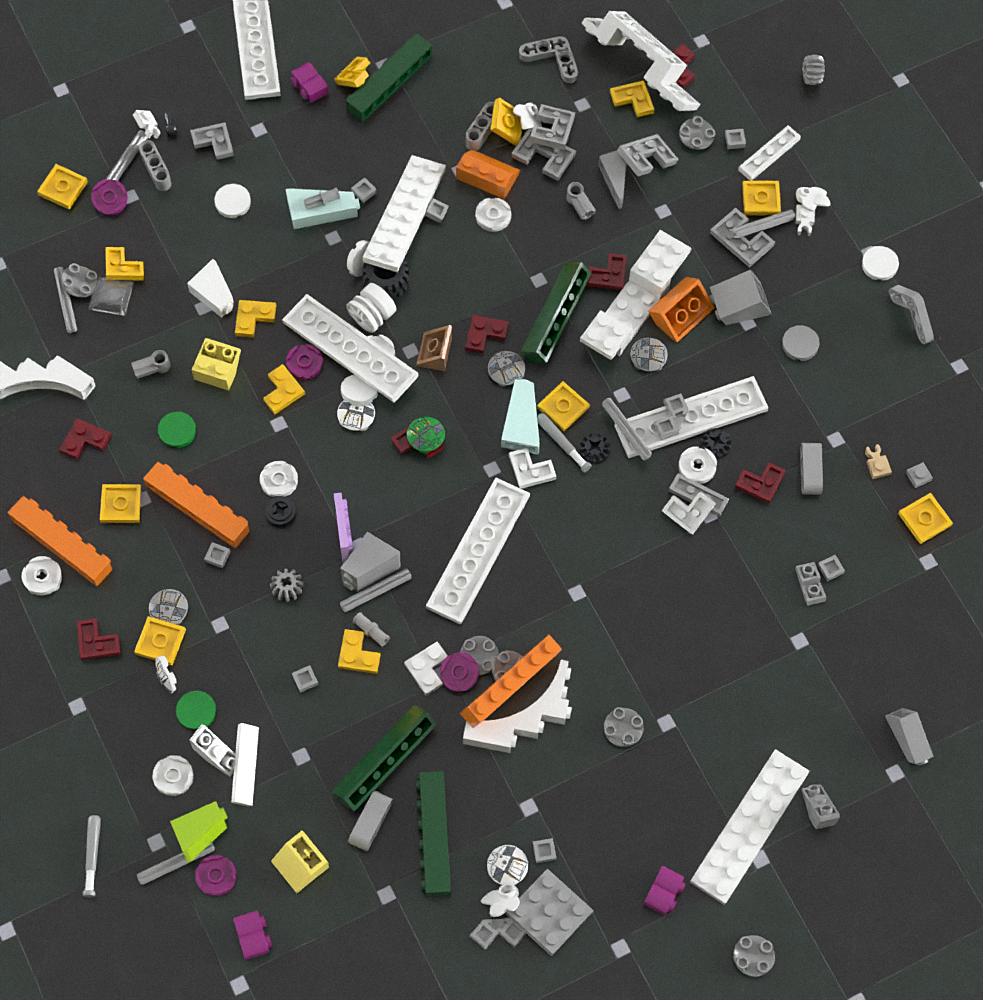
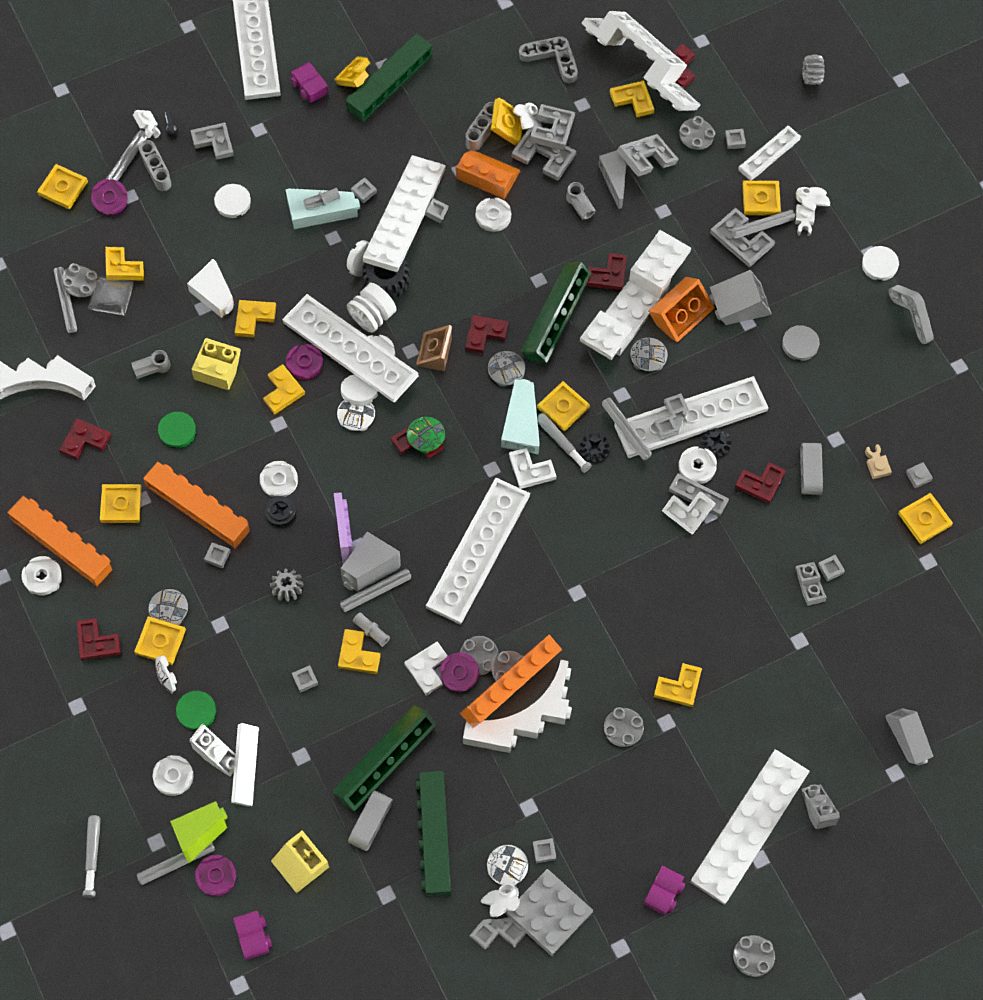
(680, 691): none -> yellow plate

